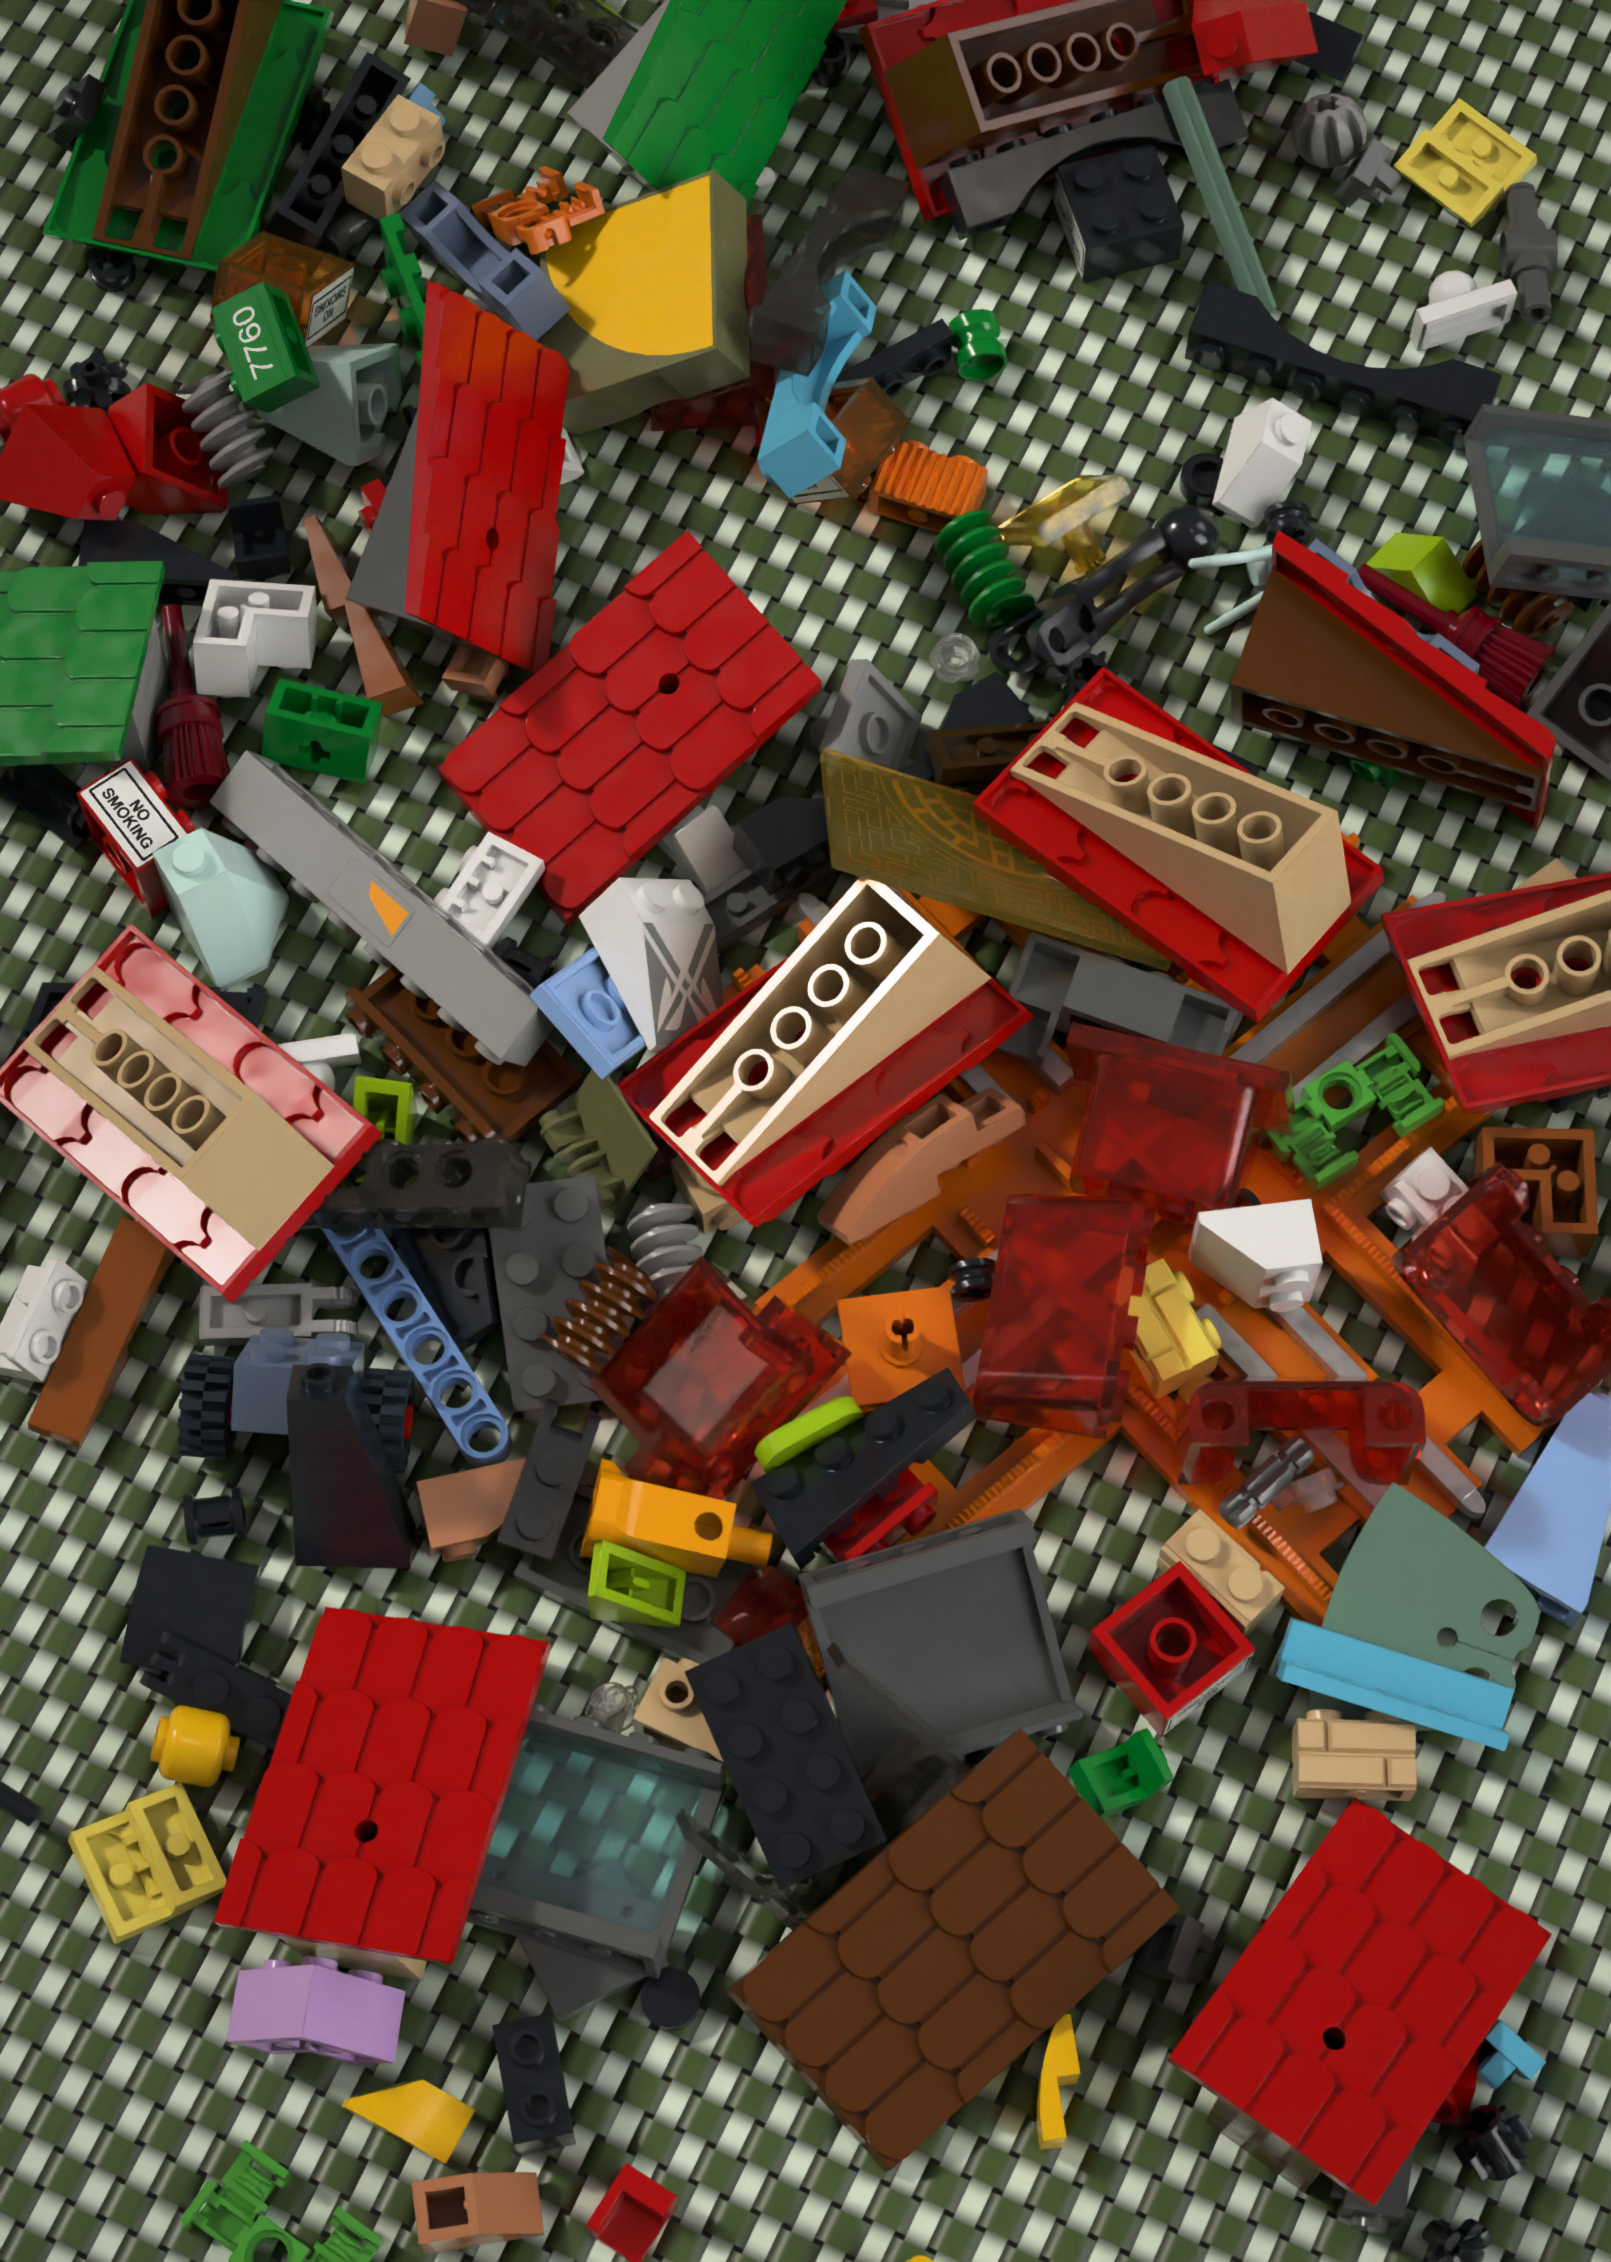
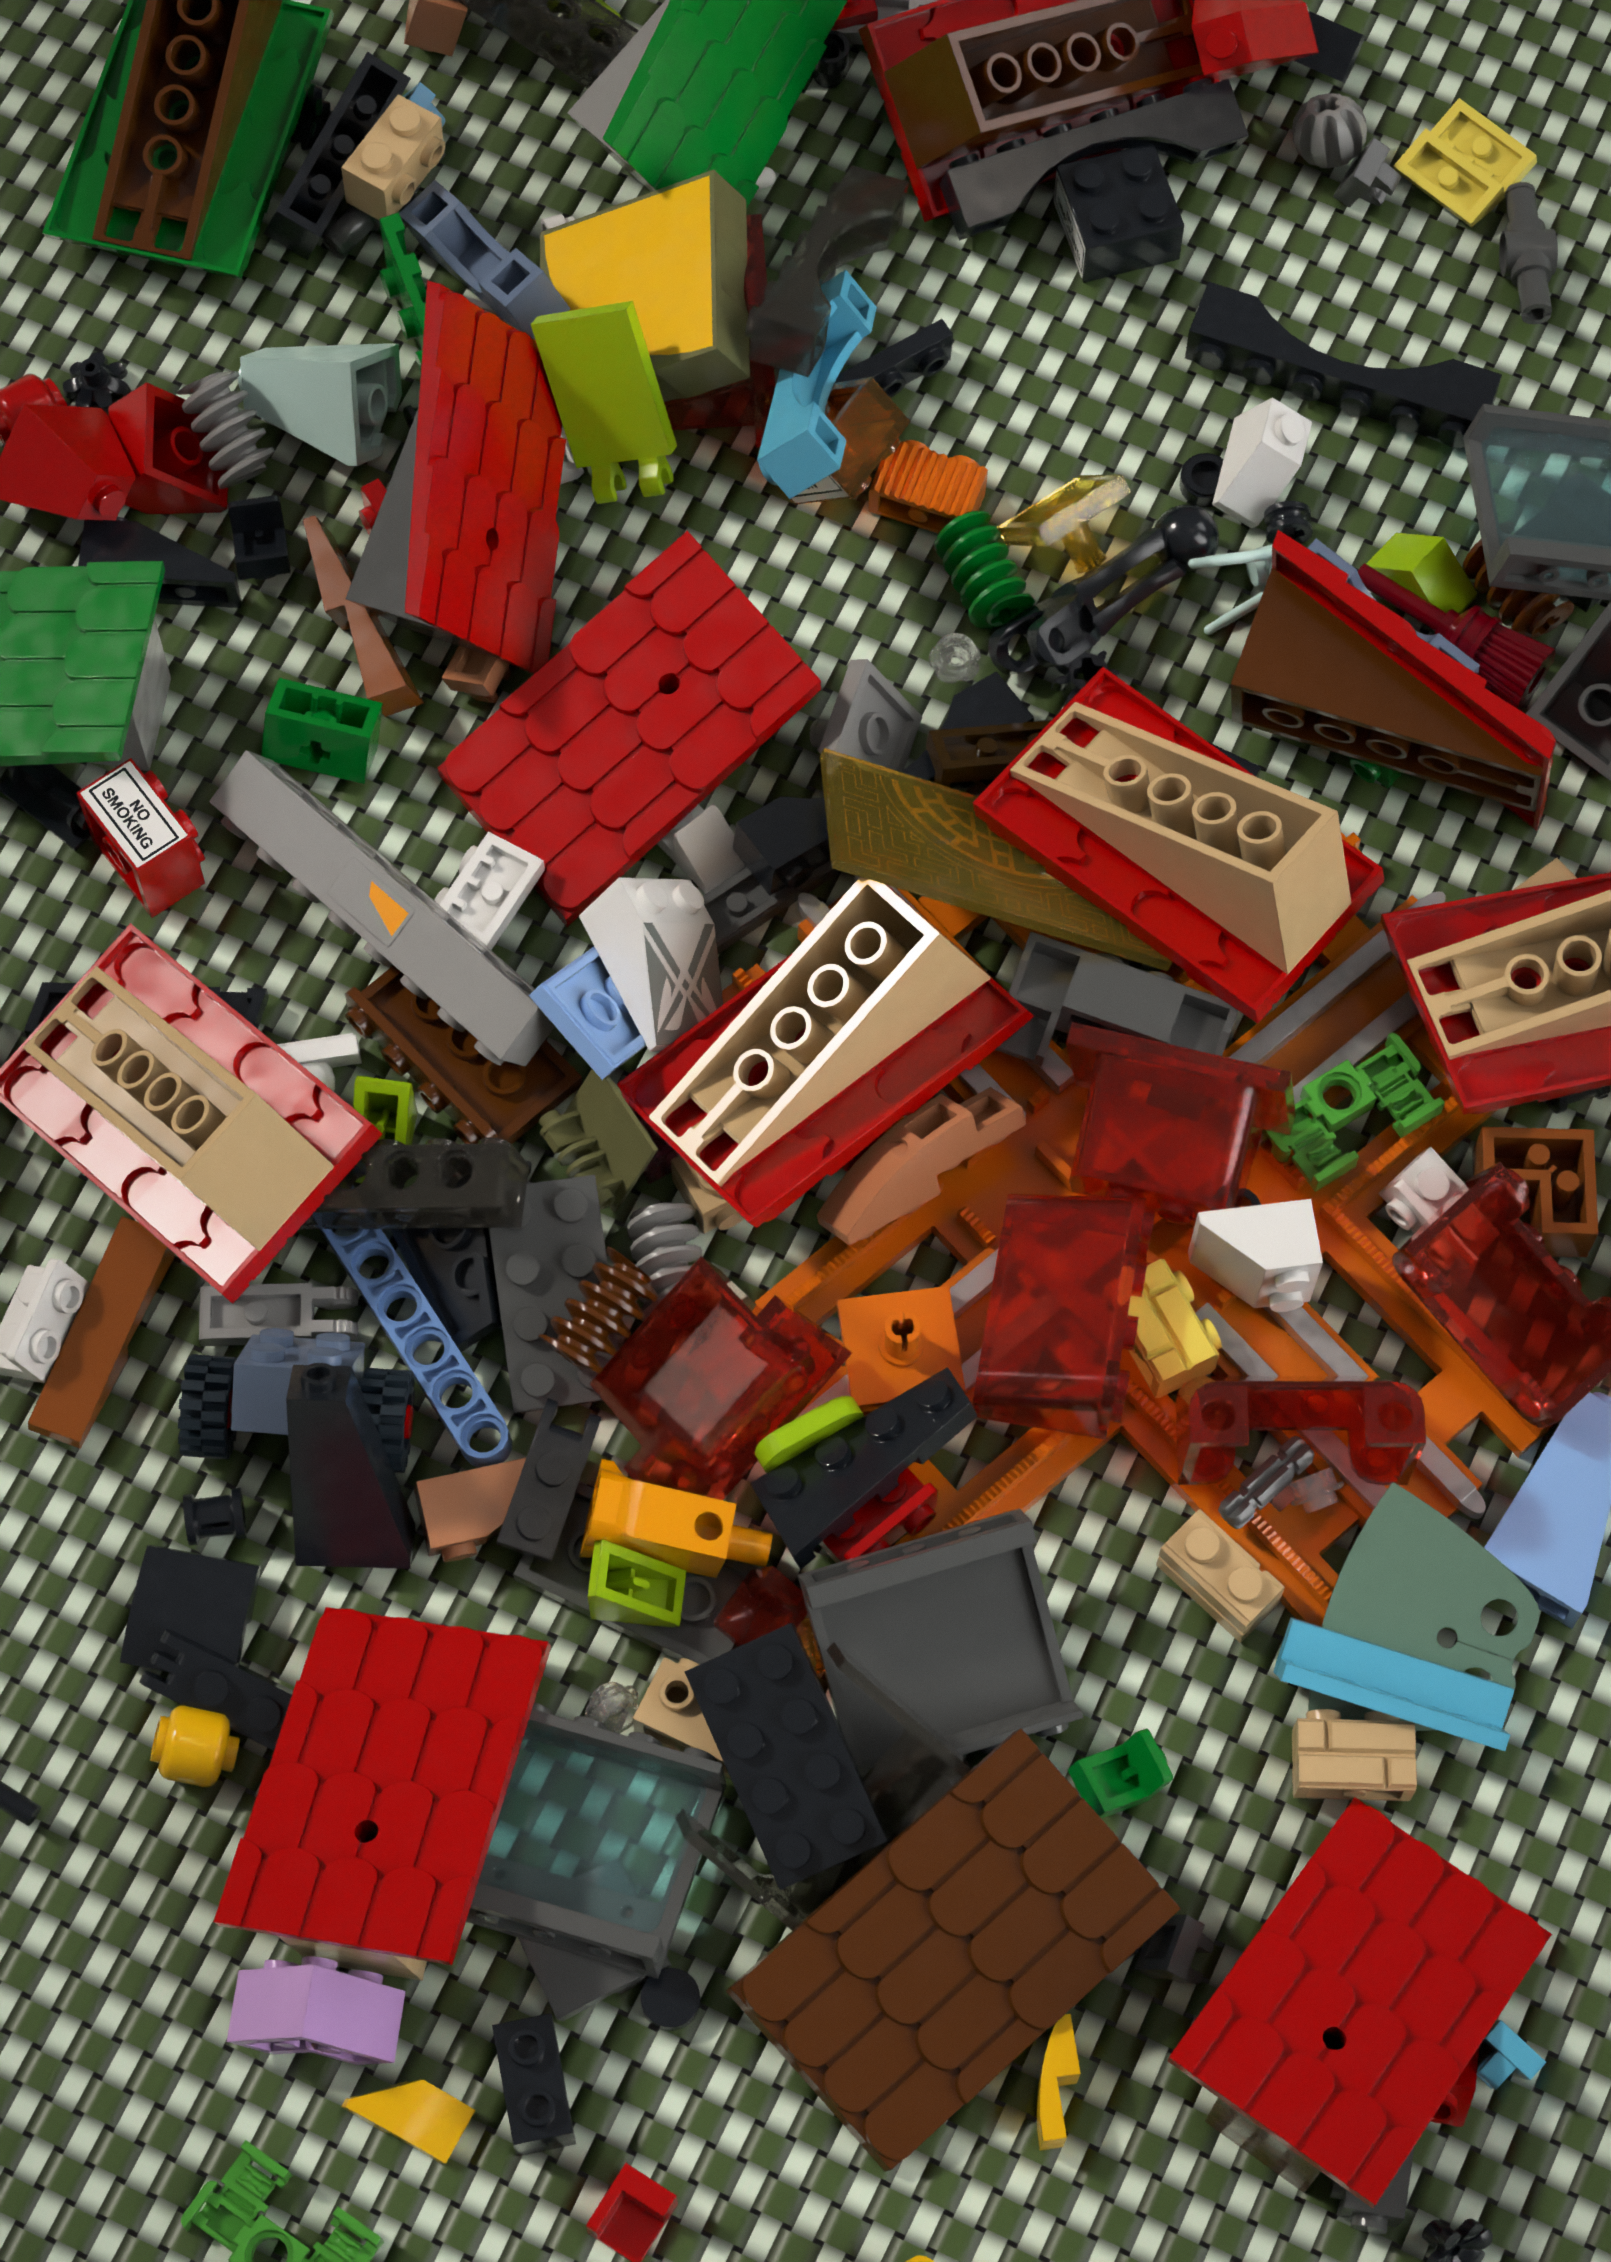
(75, 111): black bracket -> none
(111, 278): black bush -> none
(147, 1862): light yellow slope -> none
(188, 727): dark red piece -> none
(223, 903): light aqua slope -> none
(250, 627): white brick -> none
(264, 347): green brick -> none
(313, 279): clear orange brick -> none
(476, 2209): nougat slope -> none
(527, 965): black bush -> none
(528, 218): orange piece -> none
(607, 396): none -> lime tile
(972, 1279): black bush -> none
(979, 351): green wheel -> none
(1170, 1648): red brick -> none
(1217, 190): sand green axle -> none
(1460, 309): white tile -> none
(1492, 2142): black gear -> none

